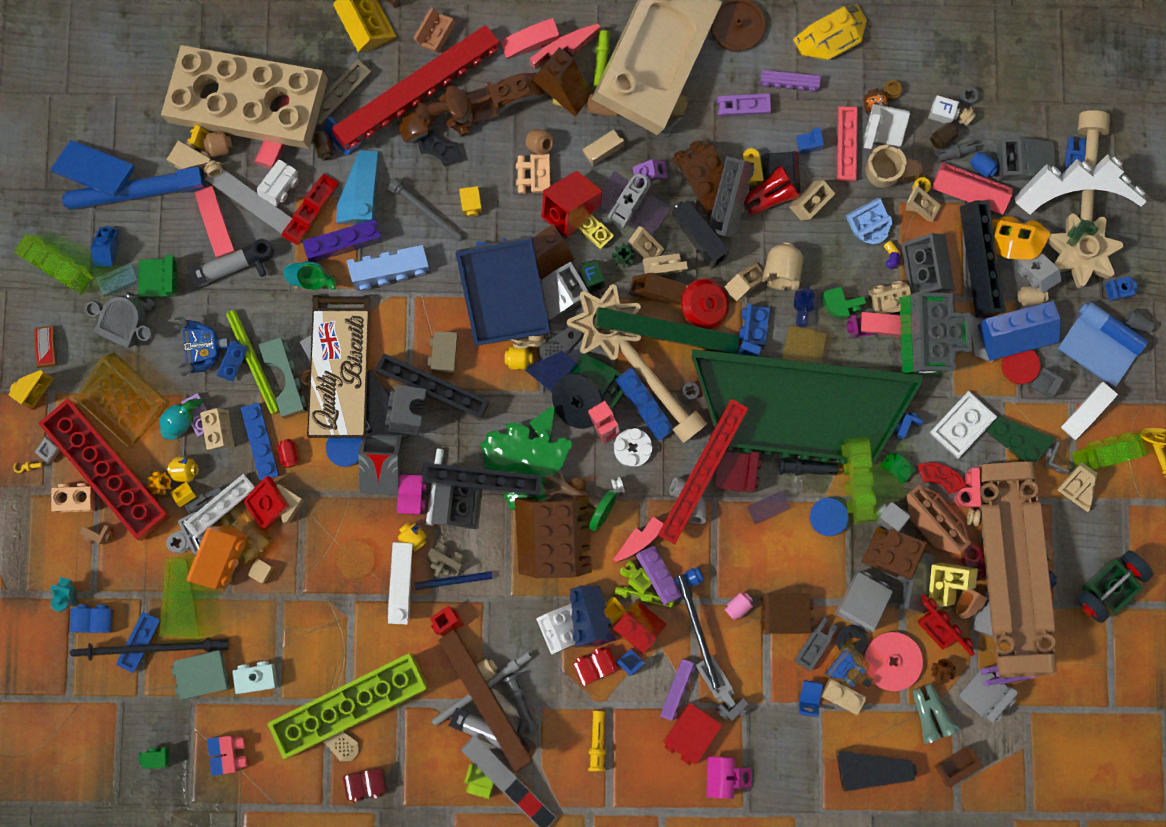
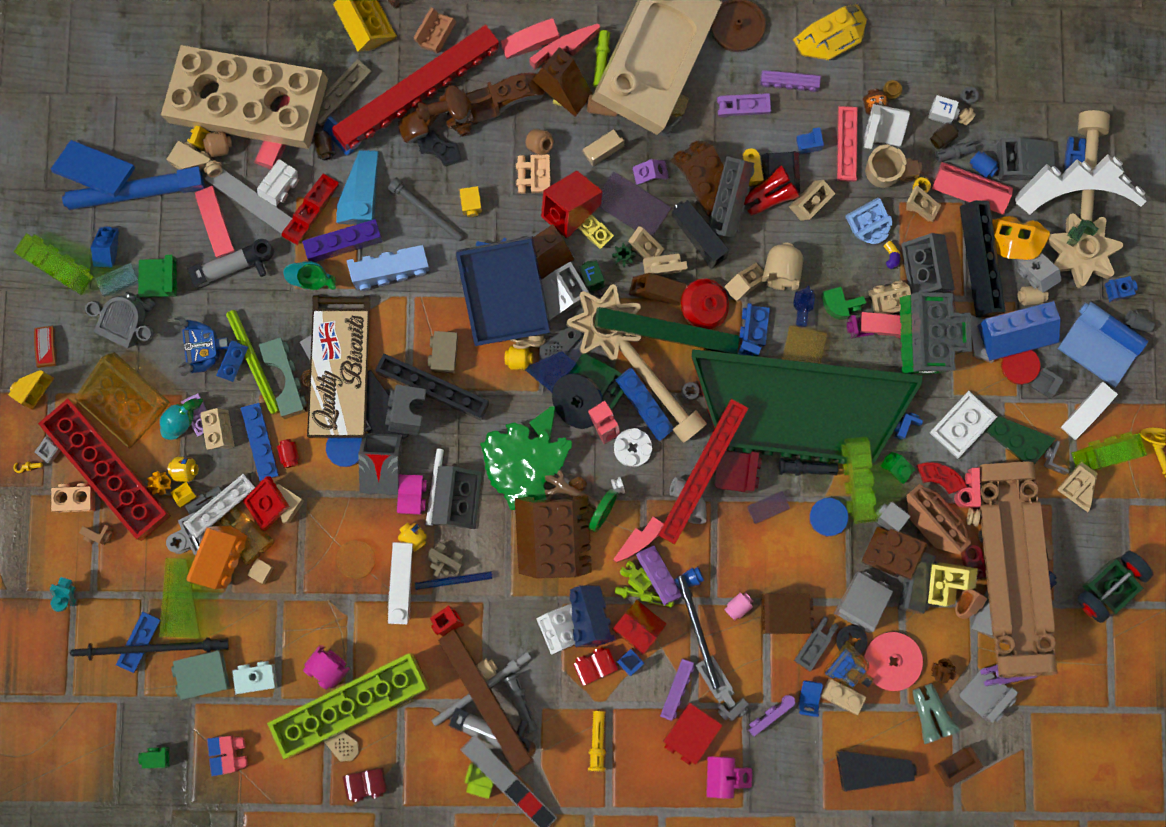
(91, 619): blue brick -> none
(326, 667): none -> dark pink brick
(481, 479): black brick -> none
(614, 610): yellow plate -> none
(624, 206): light grey piece -> none
(771, 715): none -> medium lavender plate
(940, 629): red bracket -> none

